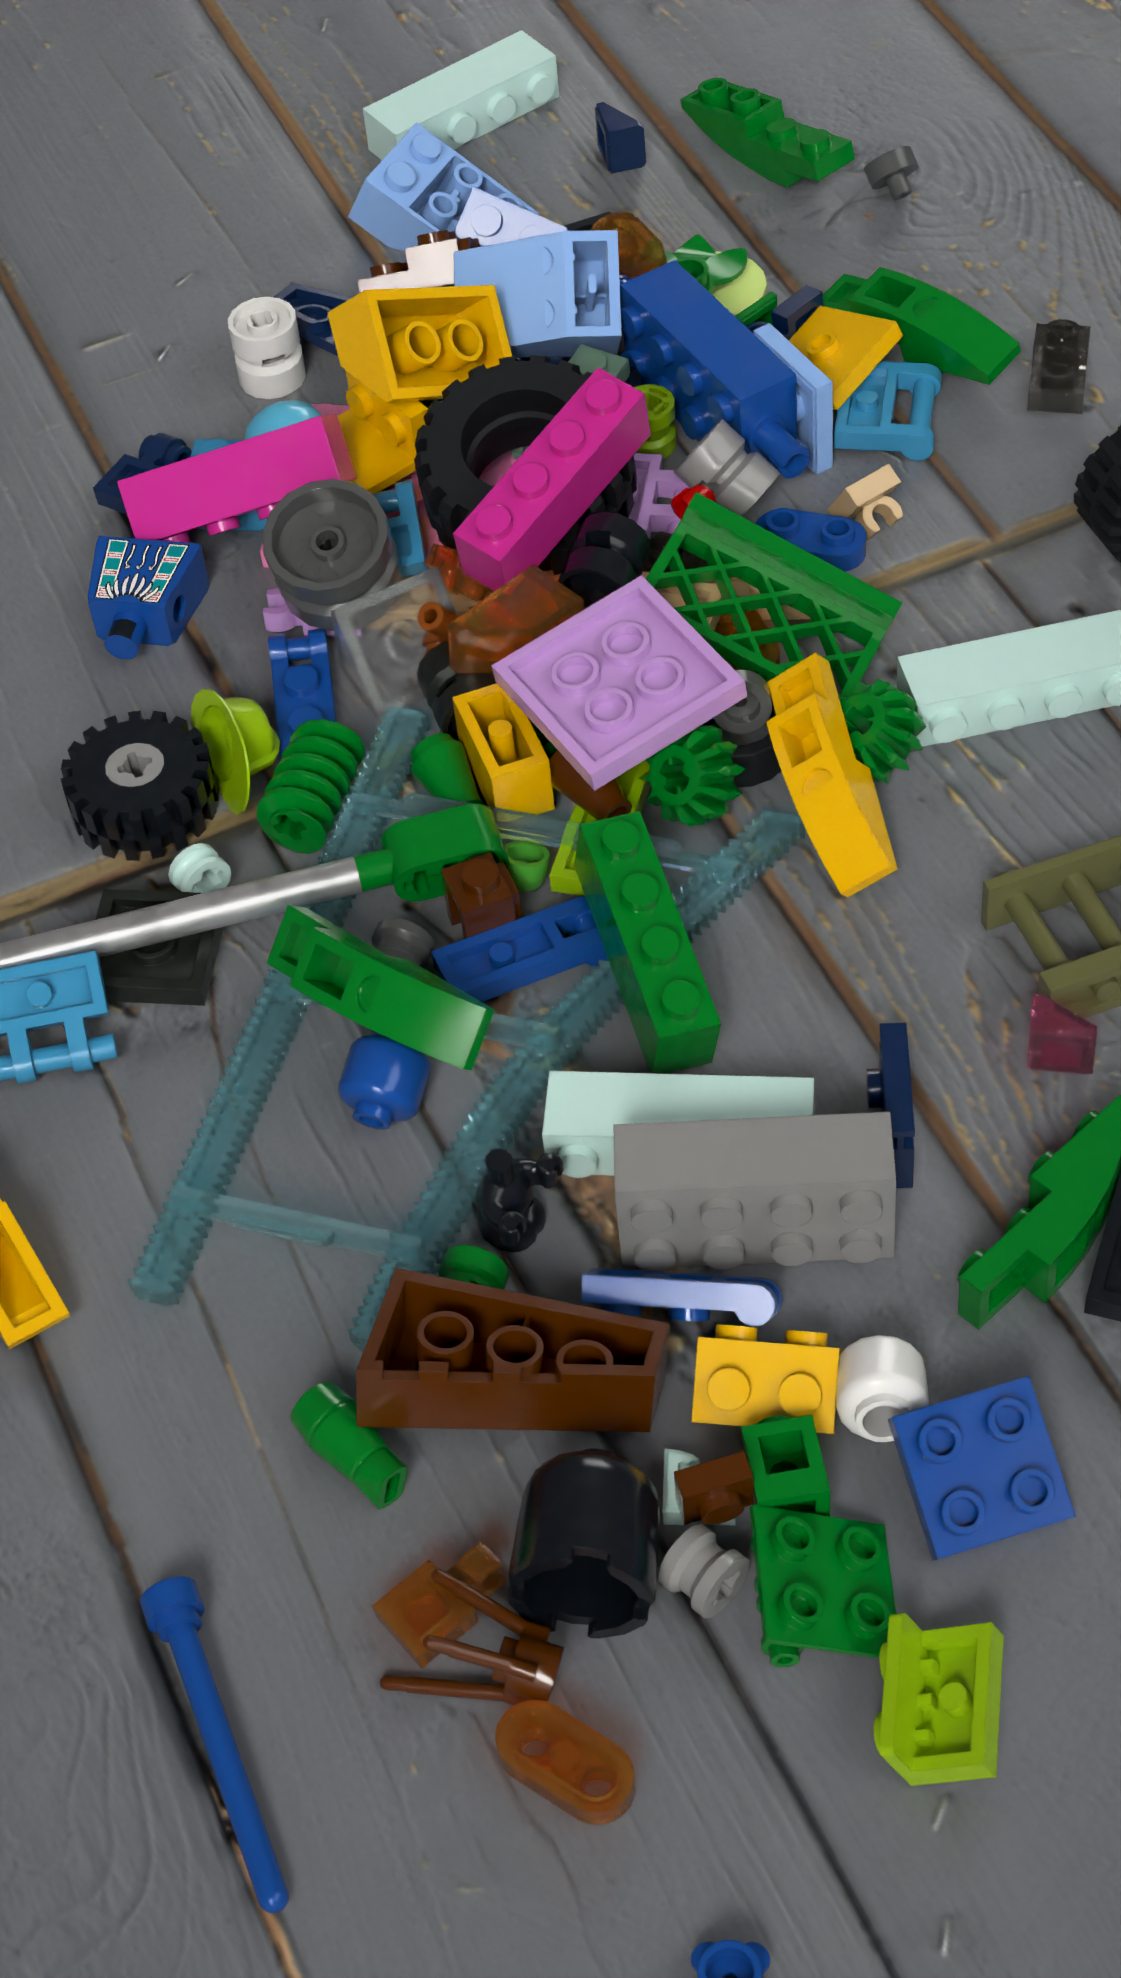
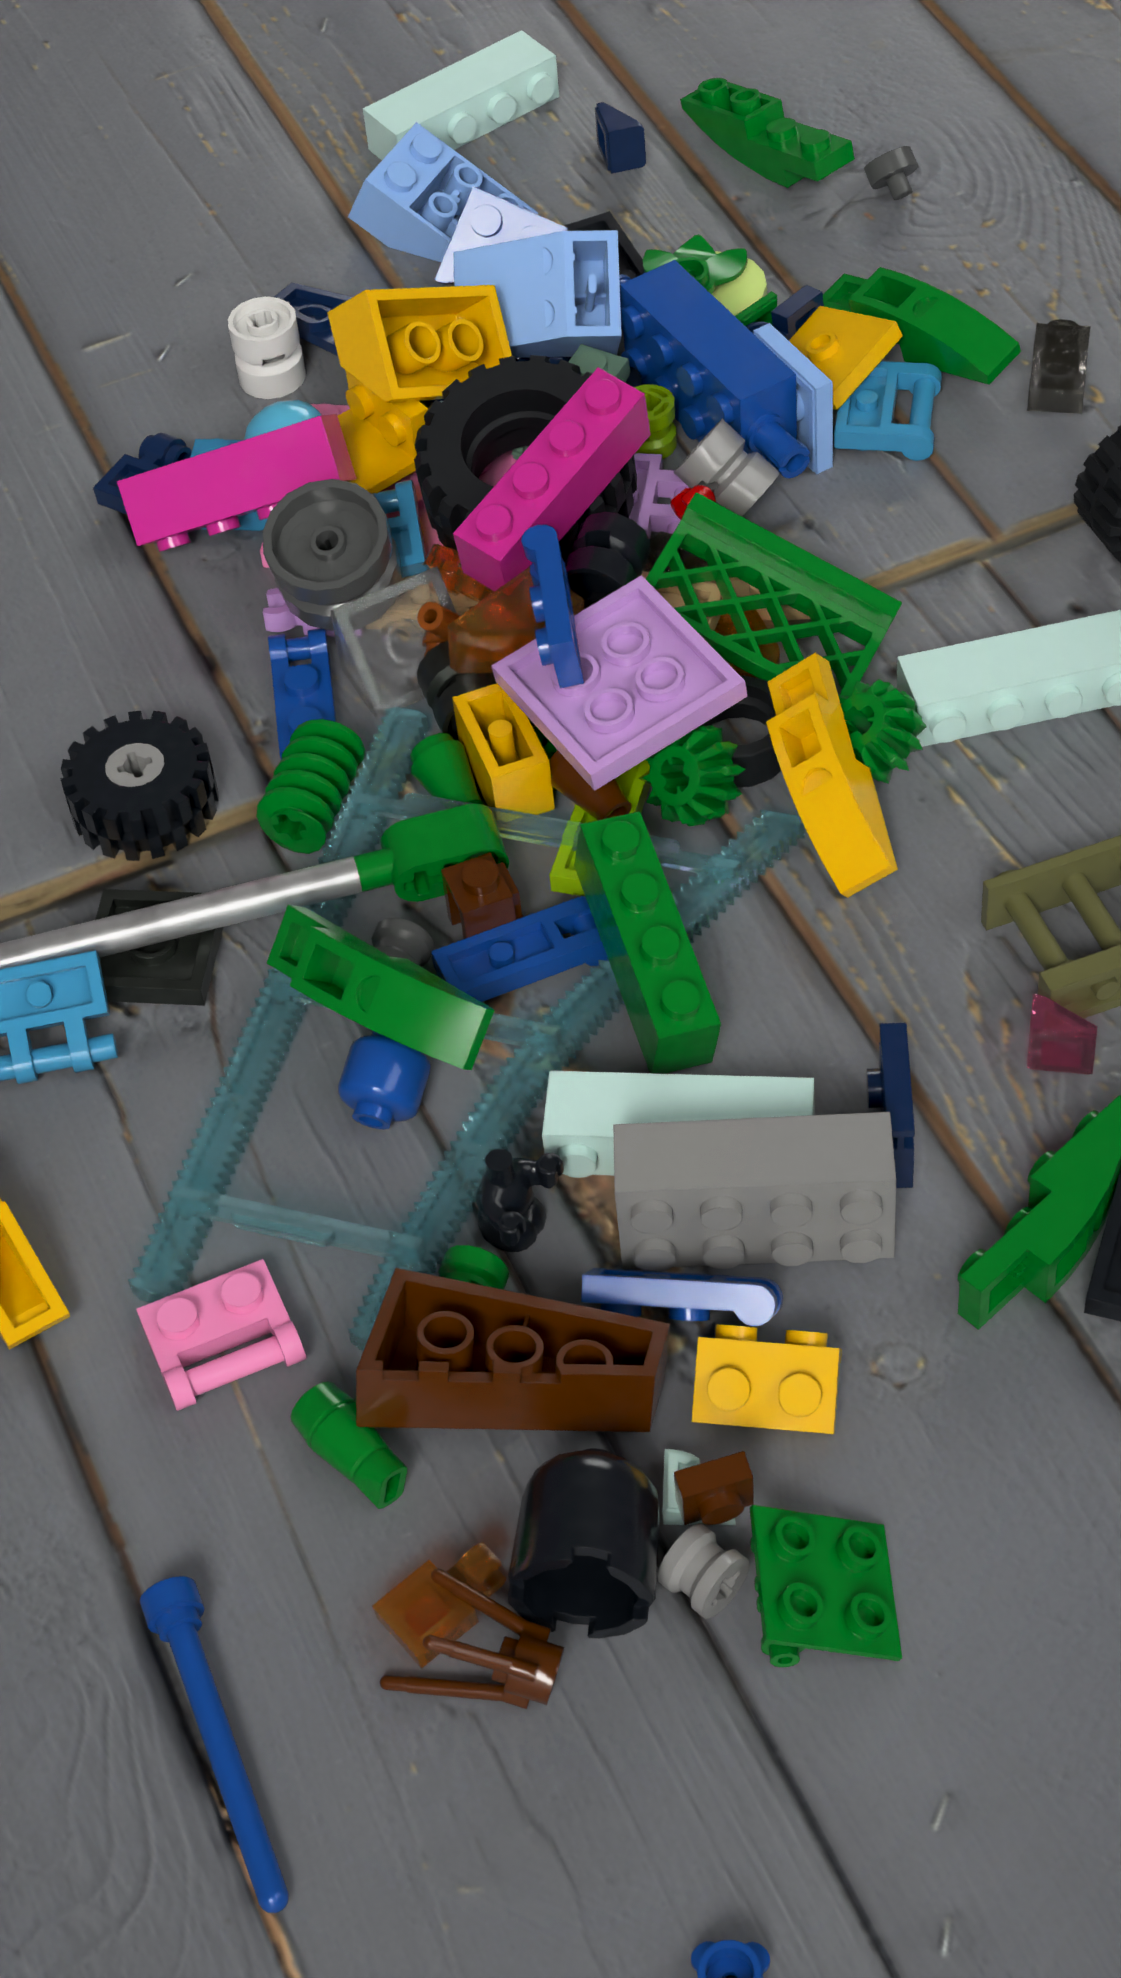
(144, 591): blue torso -> none
(199, 870): light aqua bush -> none
(213, 1320): none -> bright pink plate
(237, 742): lime piece -> none
(426, 265): plate -> none
(527, 864): bright green hinge -> none
(552, 604): none -> blue plate
(569, 1764): clear orange plate -> none
(637, 245): clear orange plate -> none
(751, 711): dark grey tile -> none
(787, 1464): green brick -> none
(828, 537): blue plate -> none
(868, 497): tan tile -> none
(879, 1381): white head -> none
(940, 1701): lime bracket -> none
(981, 1468): blue plate -> none

